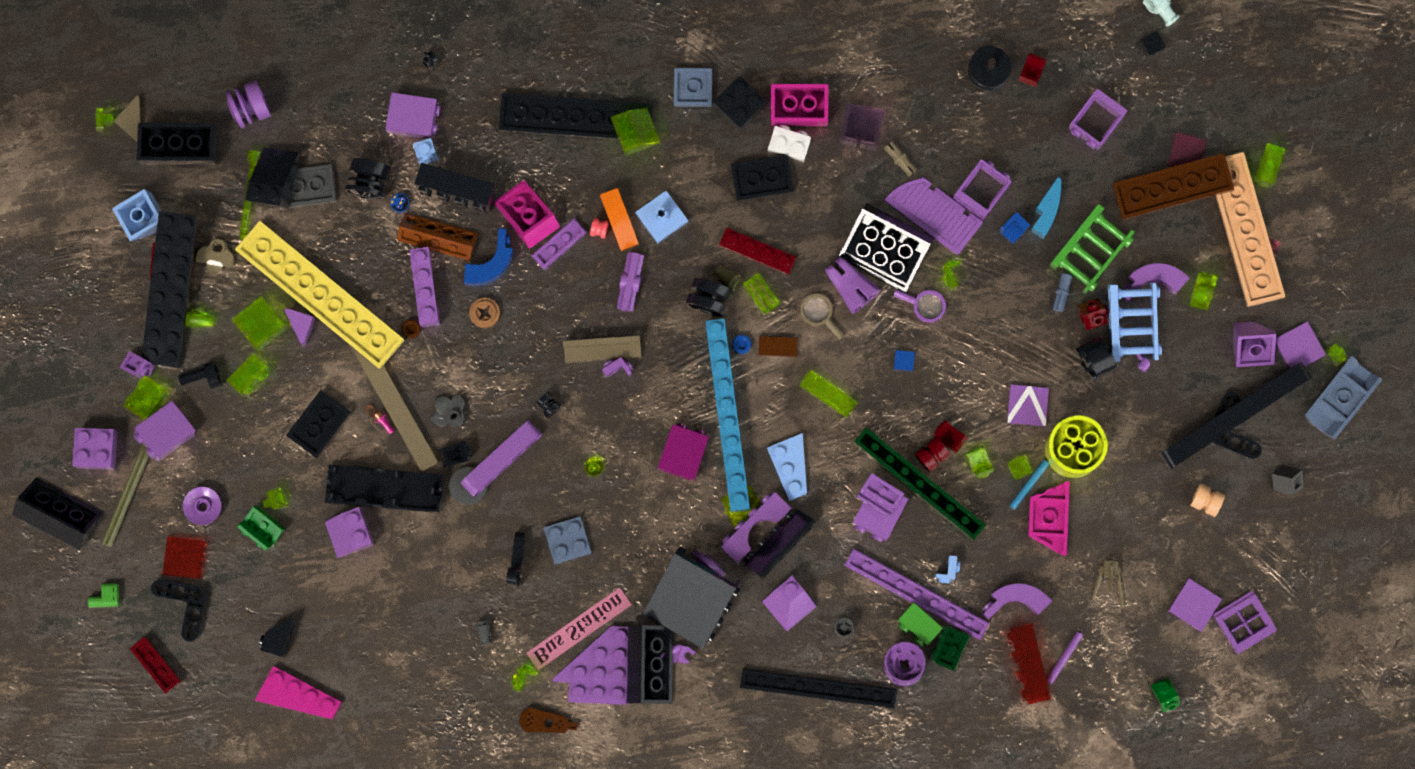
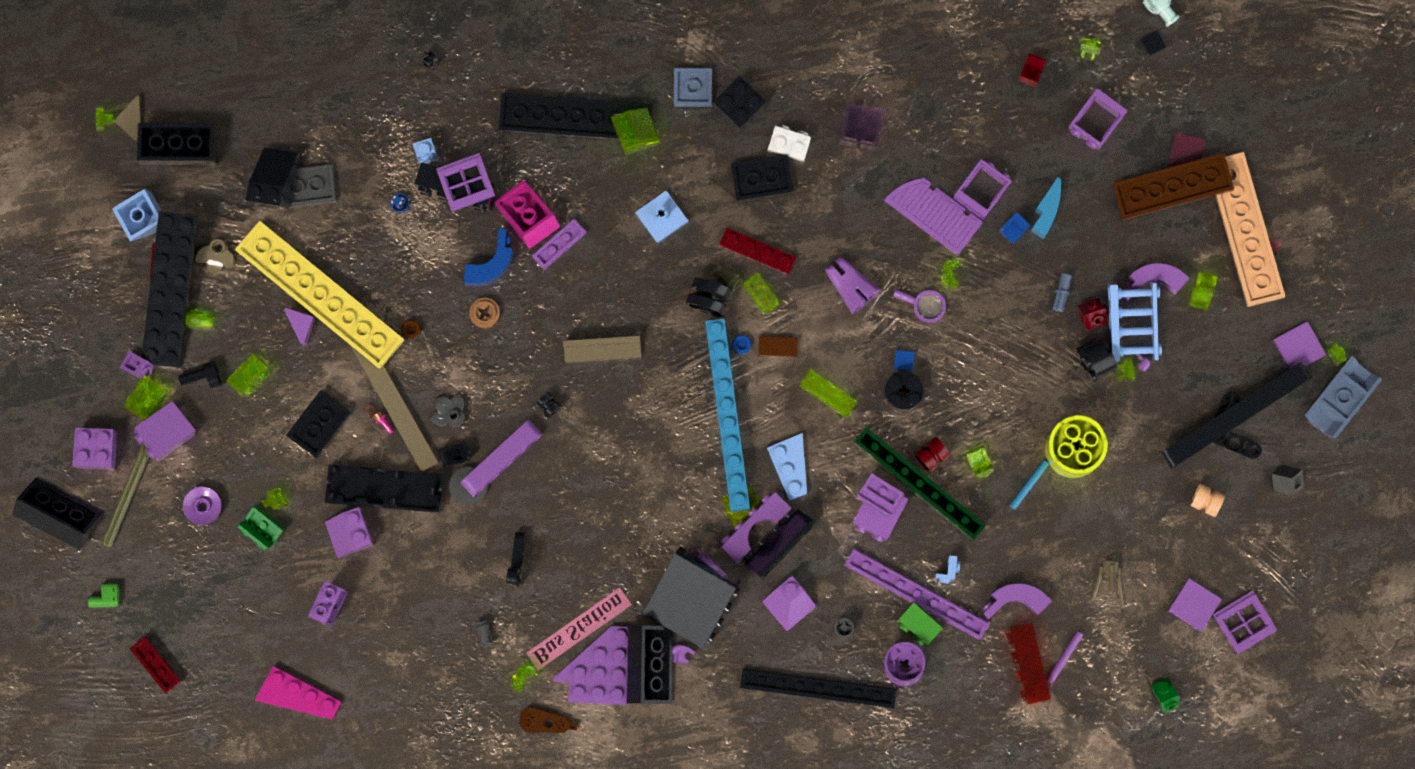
(184, 558): clear red tile -> none
(191, 604): black beam -> none
(248, 104): medium lavender wheel -> none
(253, 157): clear neon green piece -> none
(259, 323): clear neon green piece -> none
(278, 638): black slope -> none
(326, 600): none -> medium lavender window
(368, 175): black wheel -> none
(412, 116): medium lavender brick -> none
(424, 287): medium lavender arch -> none
(436, 239): dark orange fence -> none
(459, 166): none -> medium lavender piece
(567, 540): sand blue plate -> none
(594, 467): clear neon green tile -> none
(599, 228): coral wheel -> none
(613, 366): medium lavender bracket -> none
(619, 219): orange slope -> none
(630, 282): medium lavender piece -> none
(683, 452): magenta brick -> none
(799, 104): dark pink brick -> none
(817, 311): piece -> none
(886, 247): black slope -> none
(900, 158): dark tan pin -> none
(911, 384): none -> black brick
(950, 436): dark red bracket -> none
(950, 648): dark green bracket -> none
(989, 68): black wheel -> none
(1019, 467): clear neon green tile -> none
(1027, 405): medium lavender tile -> none
(1050, 518): dark pink wing -> none
(1085, 231): bright green fence -> none
(1090, 46): none -> clear neon green tile
(1128, 371): none -> clear neon green tile
(1253, 344): medium lavender slope -> none
(1268, 165): clear neon green brick -> none

